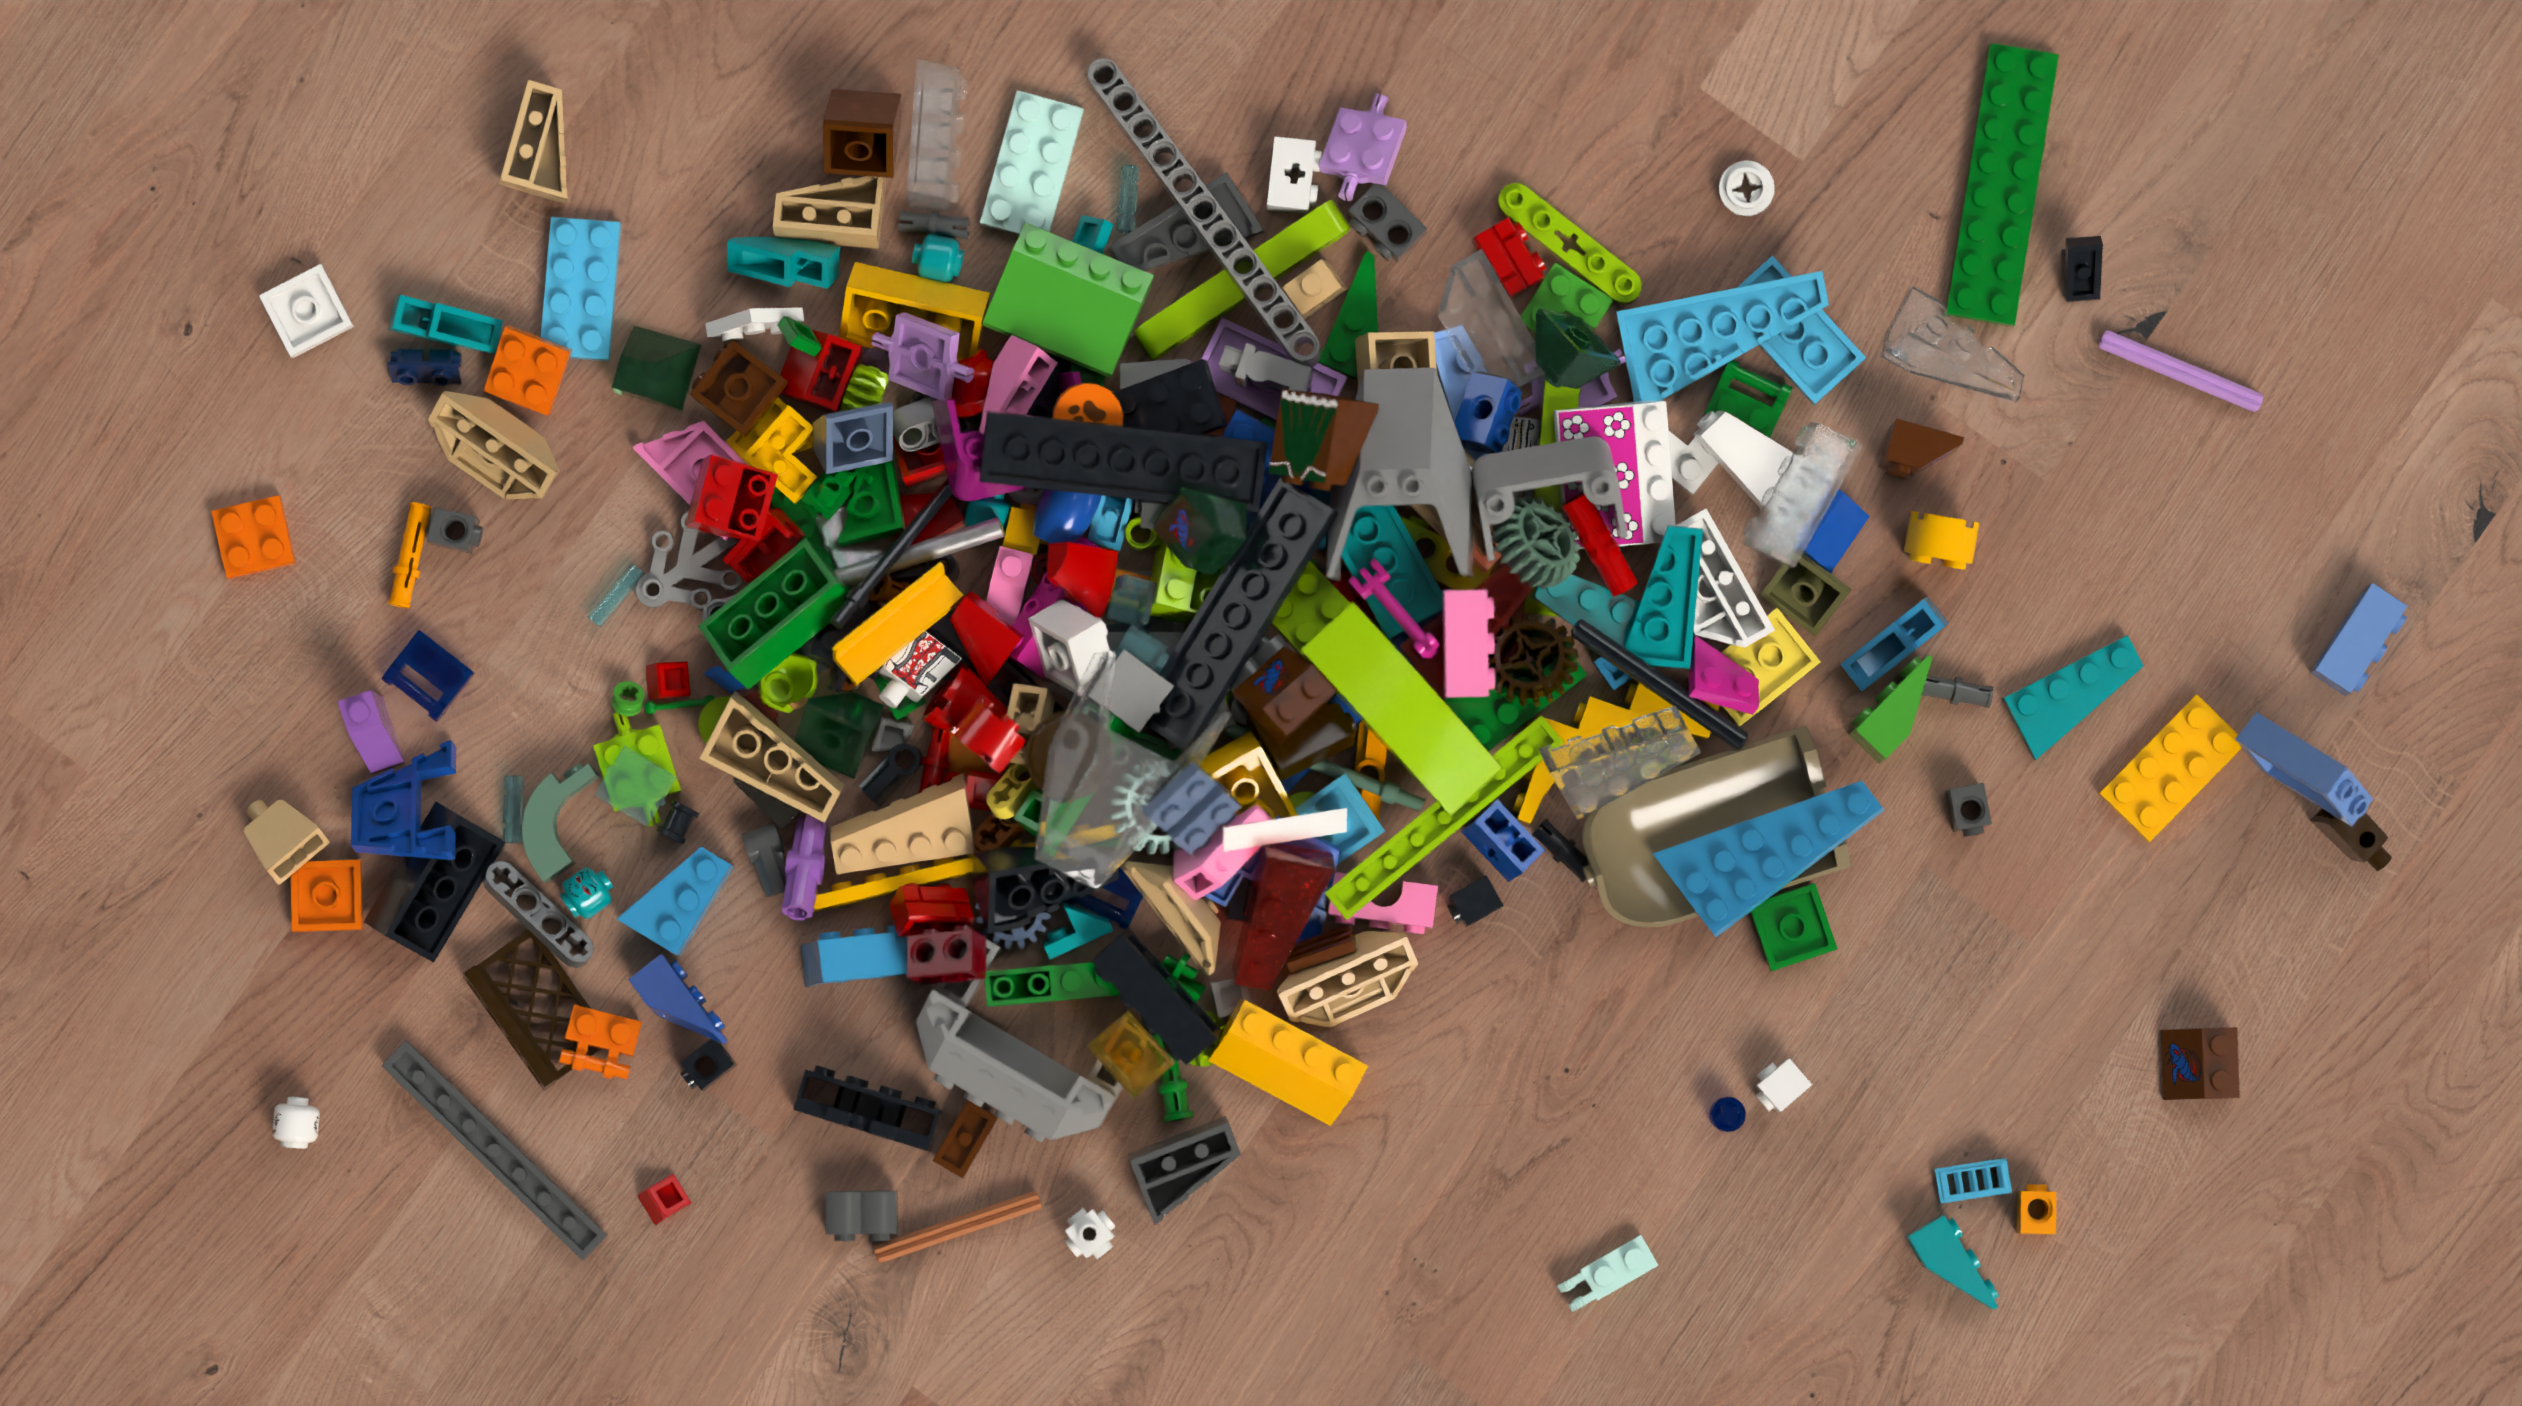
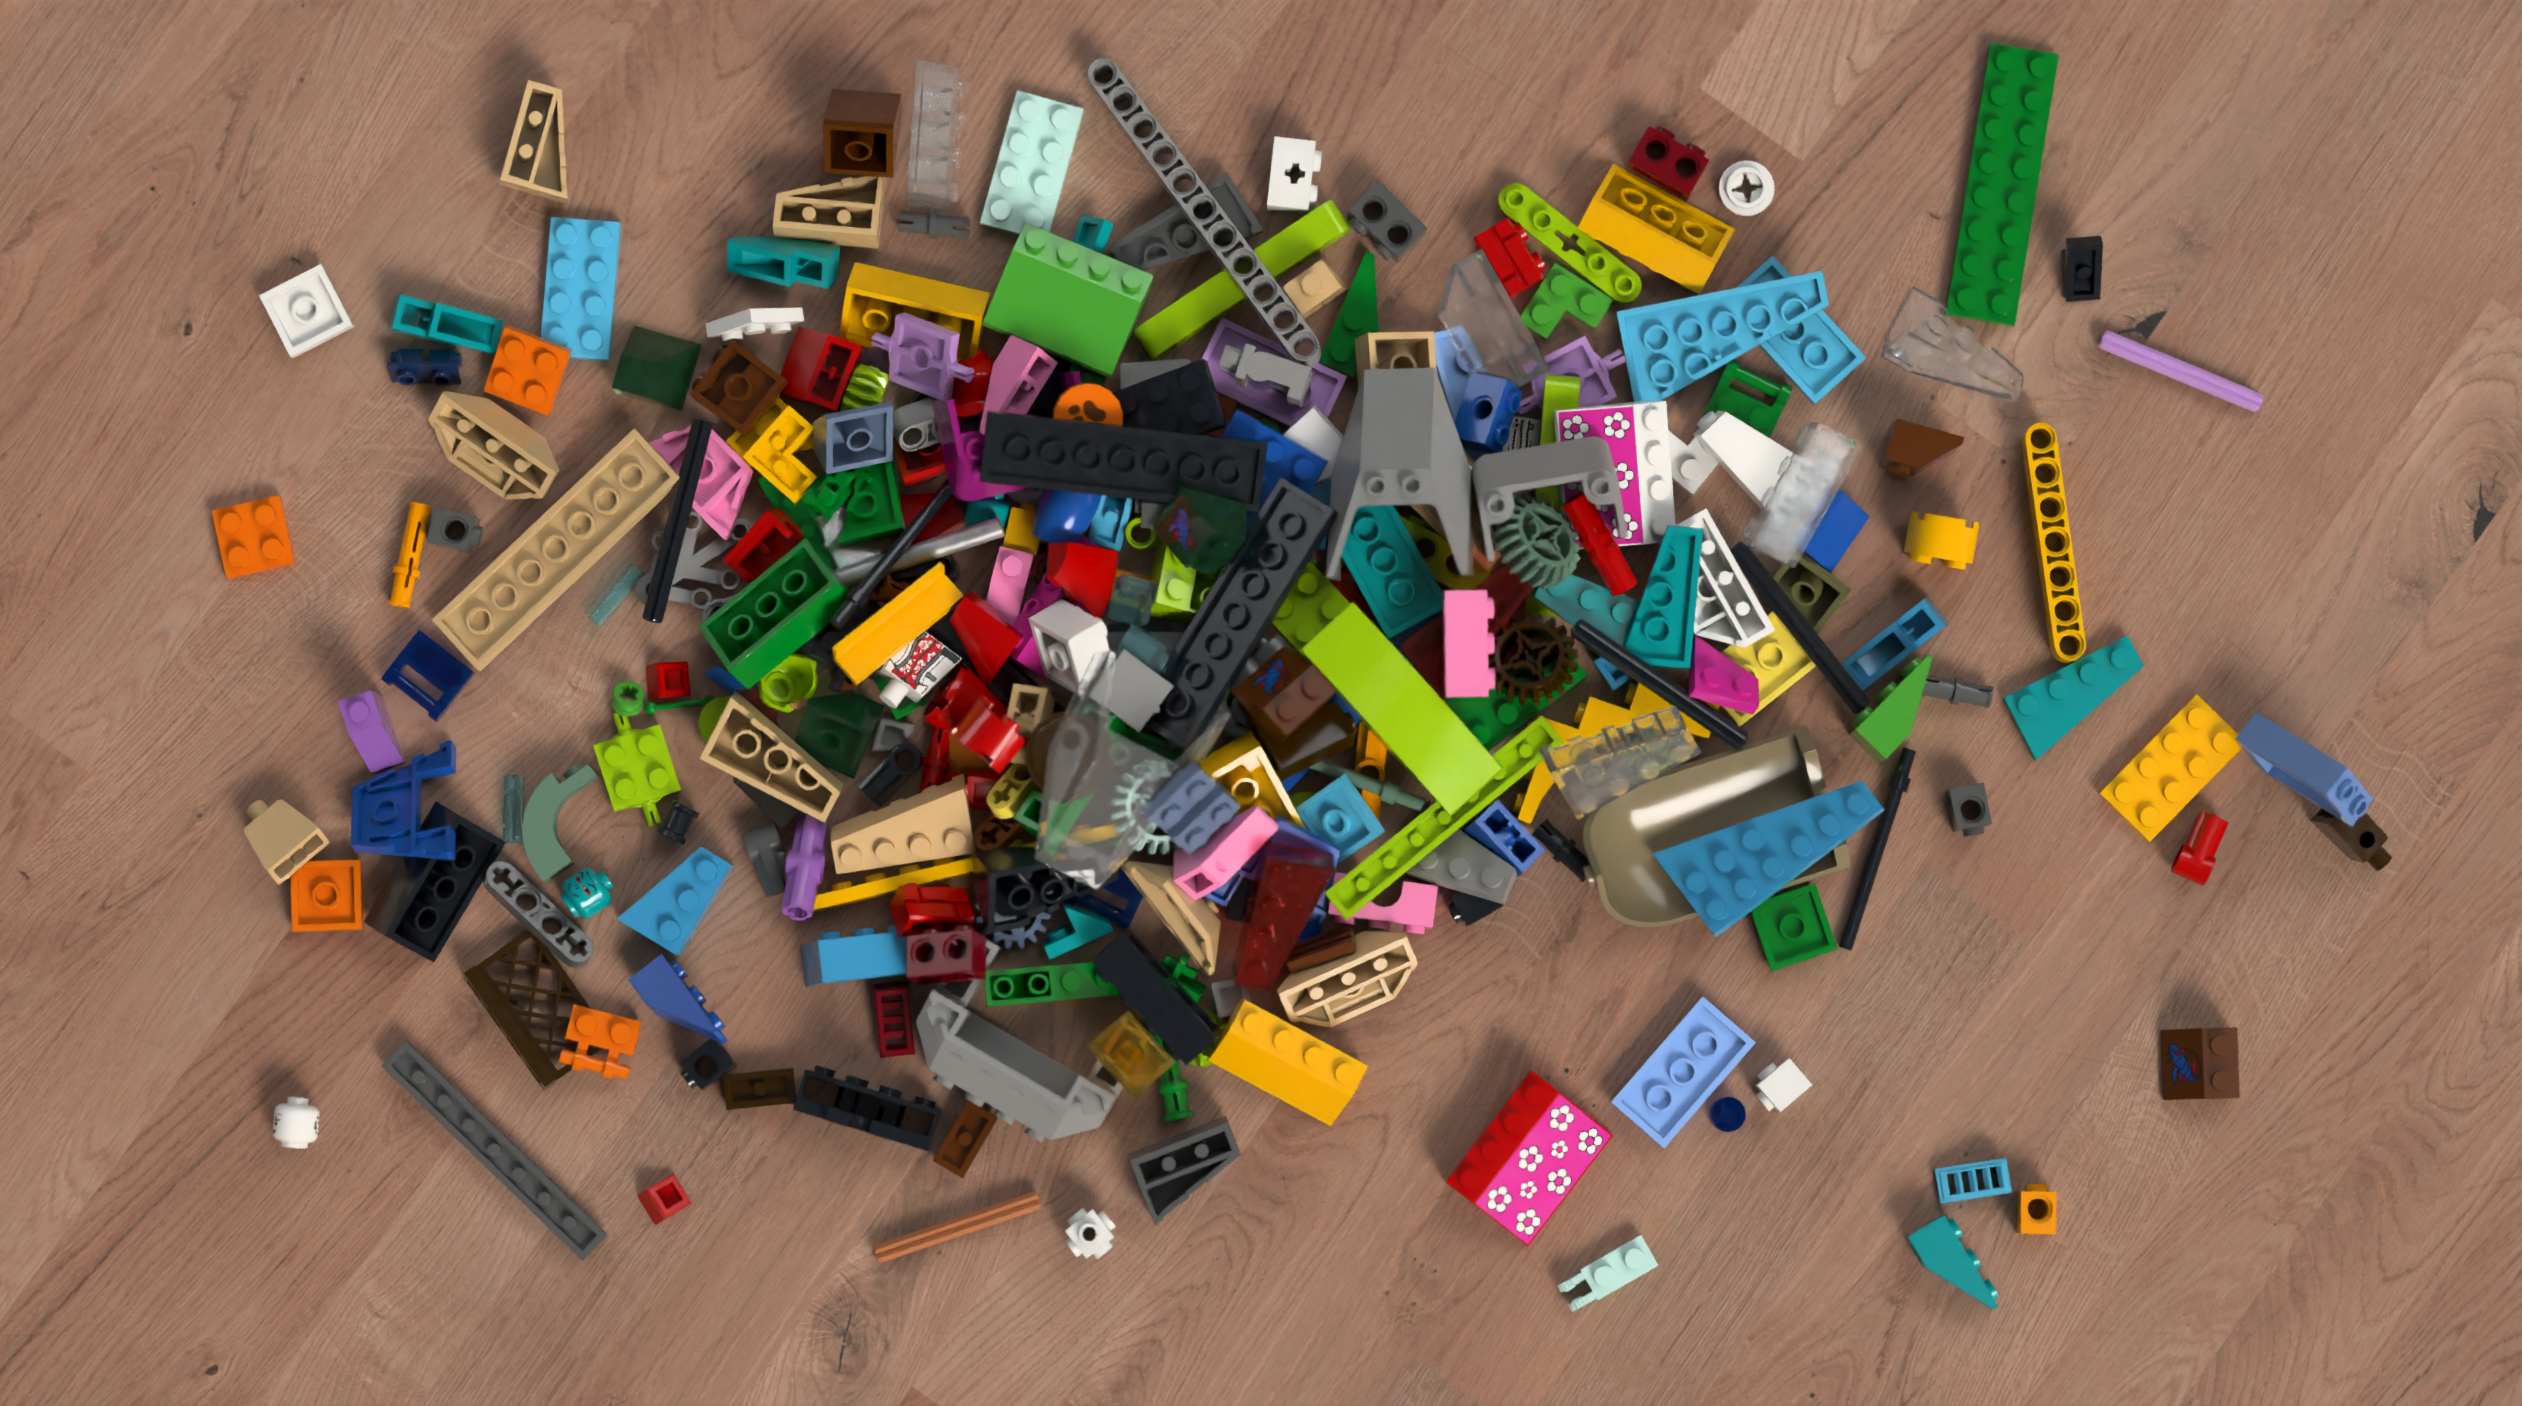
(557, 550): none -> tan plate
(635, 786): clear light blue piece -> none
(677, 521): none -> black axle
(731, 499): red slope -> none
(759, 1088): none -> dark brown plate
(799, 336): green tile -> none
(862, 1213): dark grey brick -> none
(887, 989): none -> dark red slope
(938, 258): teal head -> none
(1127, 198): clear light blue axle -> none
(1284, 829): white sticker -> none
(1319, 437): slope -> none
(1363, 146): lavender plate -> none
(1424, 642): dark pink hinge -> none
(1467, 868): none -> light grey wing
(1529, 1158): none -> slope
(1570, 350): clear green slope -> none
(1656, 228): none -> yellow slope
(1663, 170): none -> dark red brick
(1683, 1072): none -> light blue plate
(1800, 628): none -> black axle
(1898, 784): none -> black bar
(2060, 527): none -> yellow beam
(2197, 857): none -> red piece
(2360, 640): medium blue brick -> none

